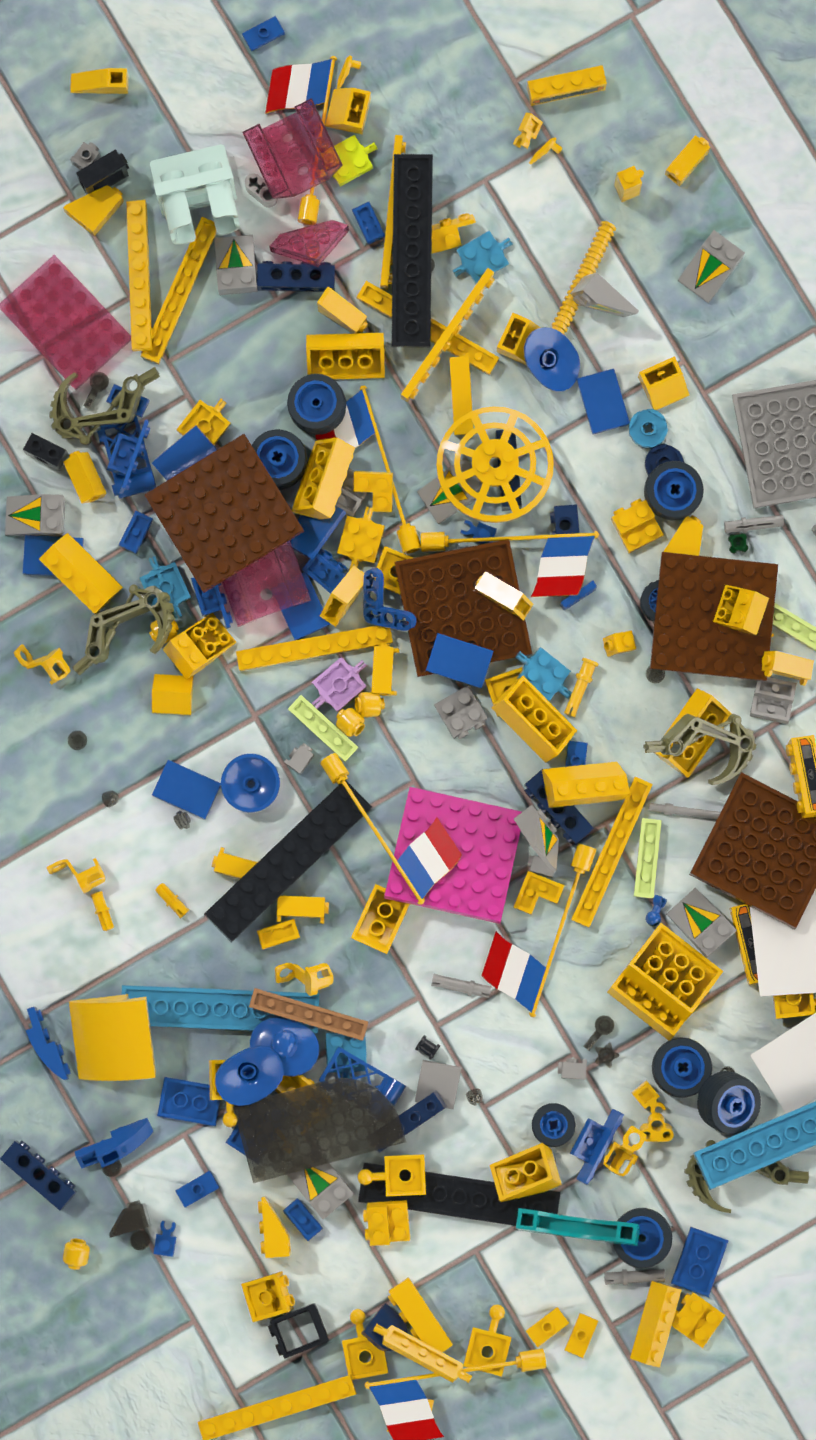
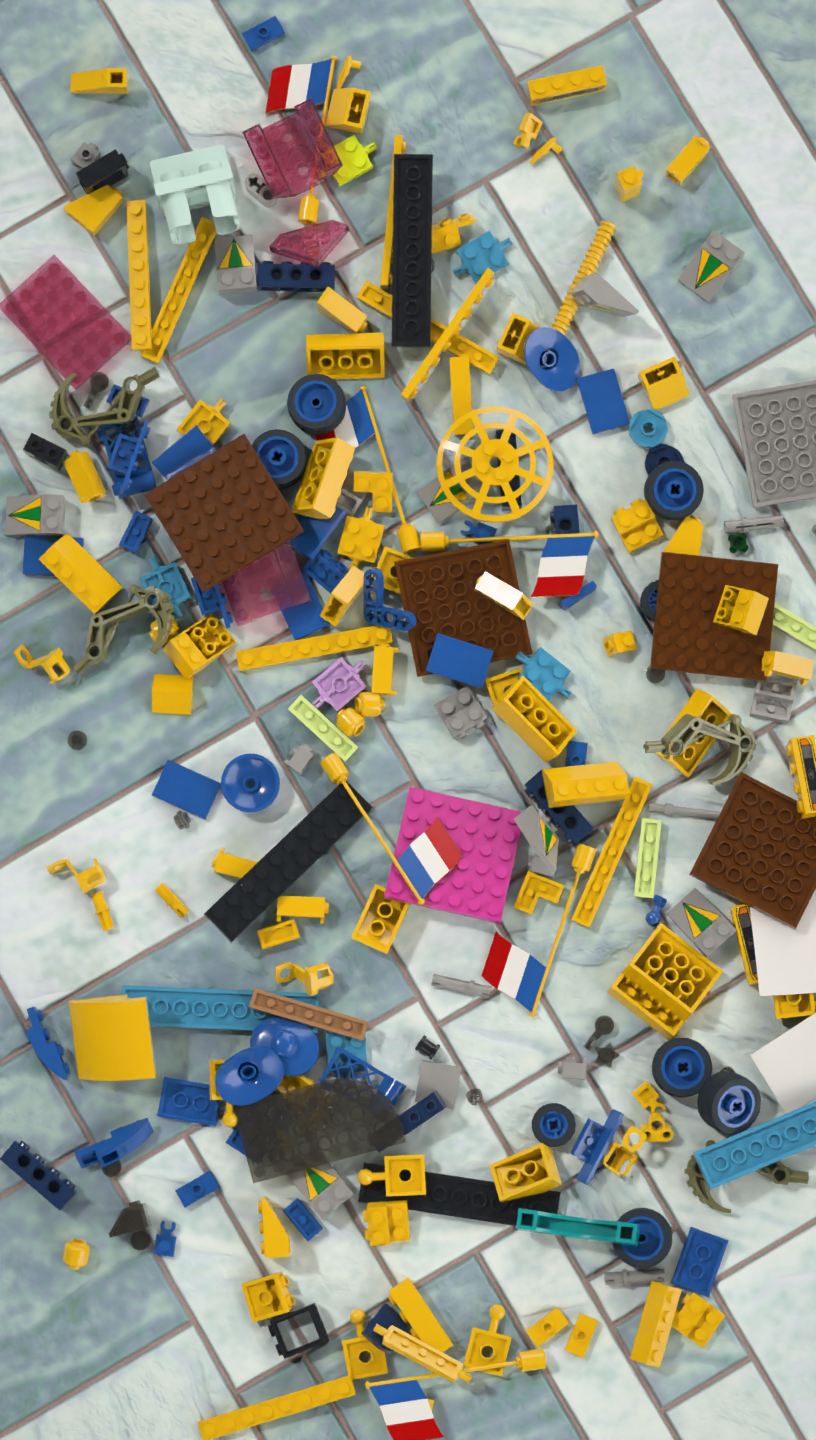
(110, 798): clear smoke hinge -> none
(368, 223): blue plate -> none
(583, 678): yellow pin -> none

